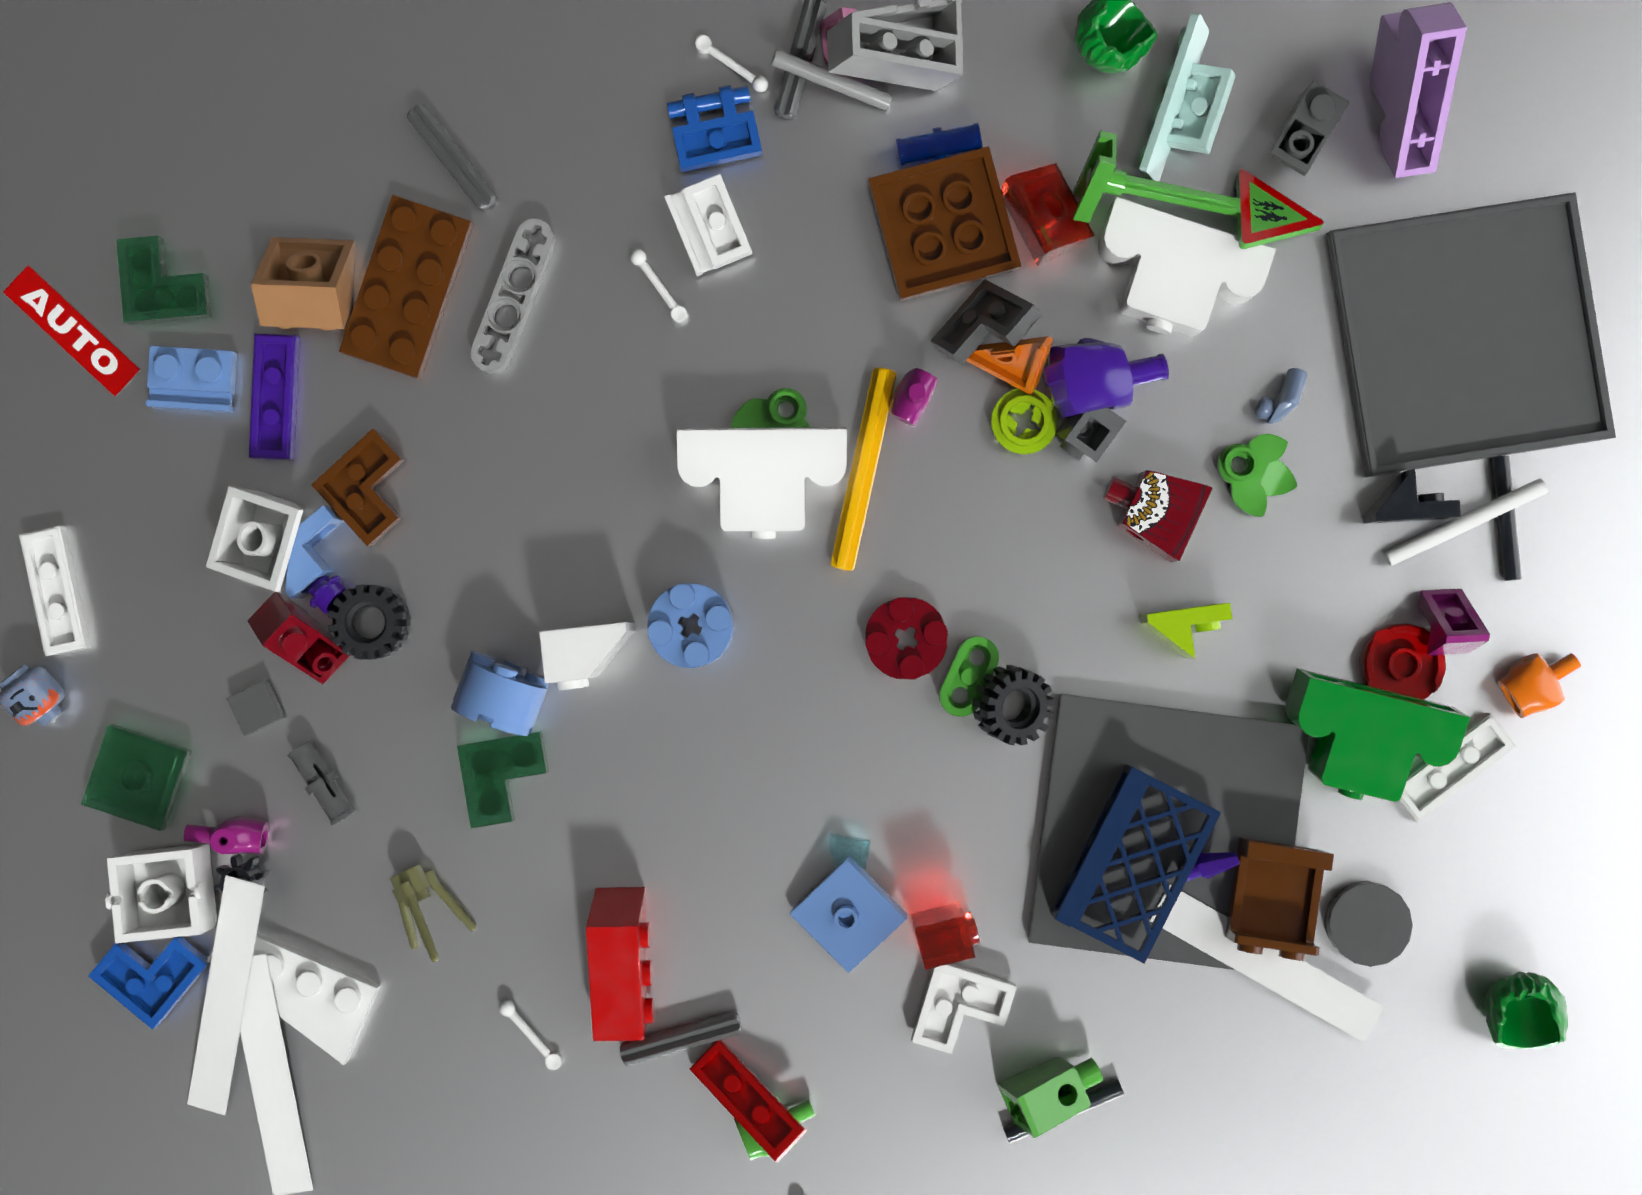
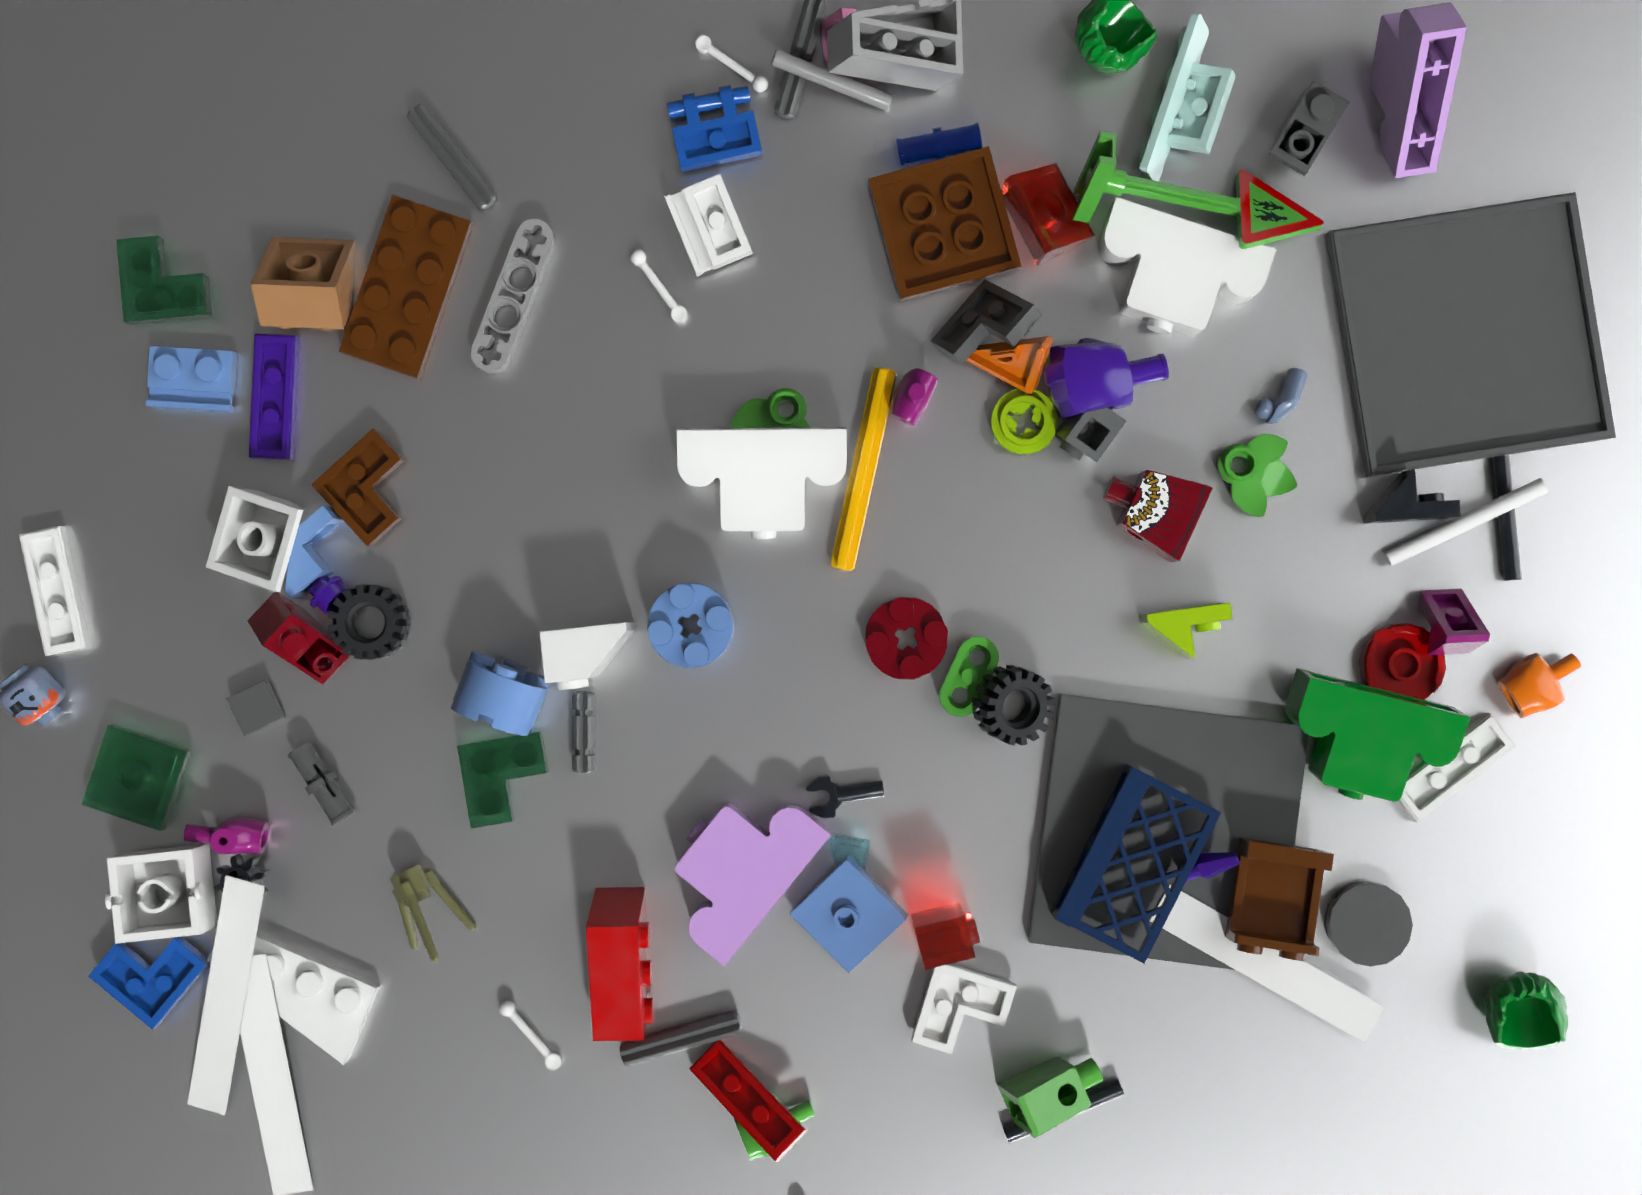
(71, 330): red sticker -> none
(583, 732): none -> dark grey axle
(744, 871): none -> lavender brick
(842, 794): none -> black bar

